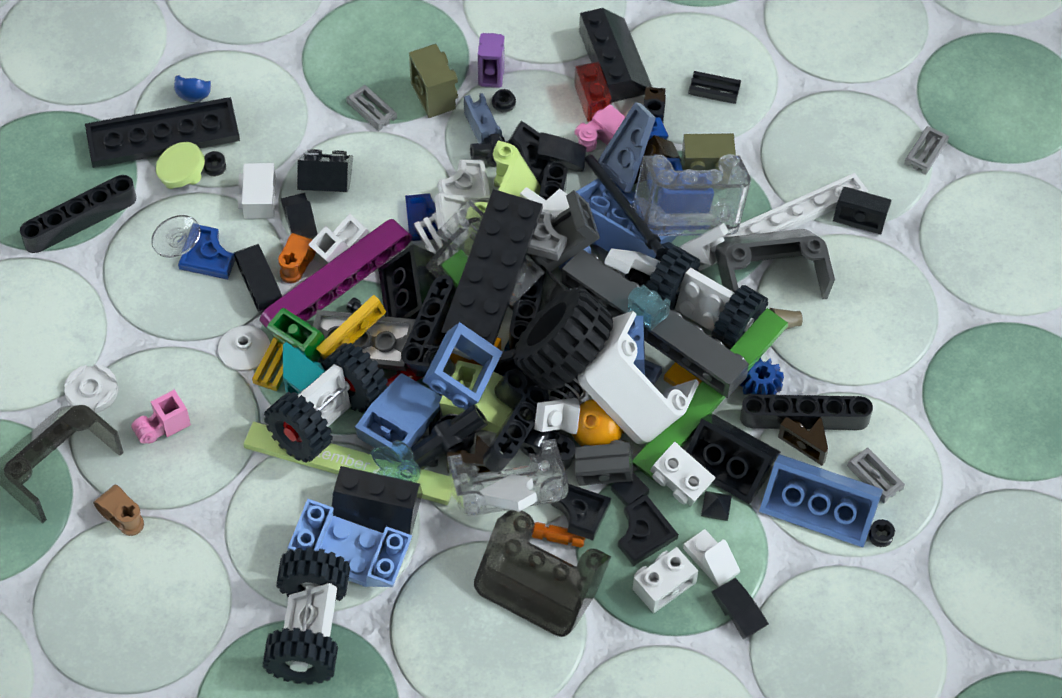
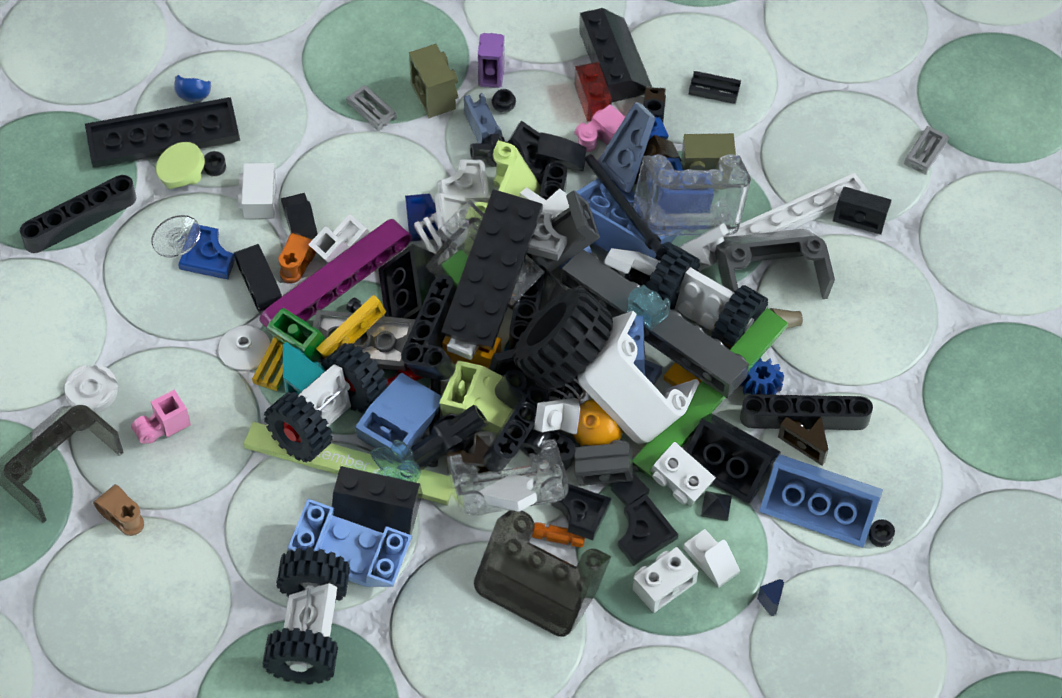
(324, 171): black slope -> none
(475, 348): medium blue window -> none
(741, 607): black slope -> none
(770, 595): none -> dark blue slope
(872, 476): light grey tile -> none

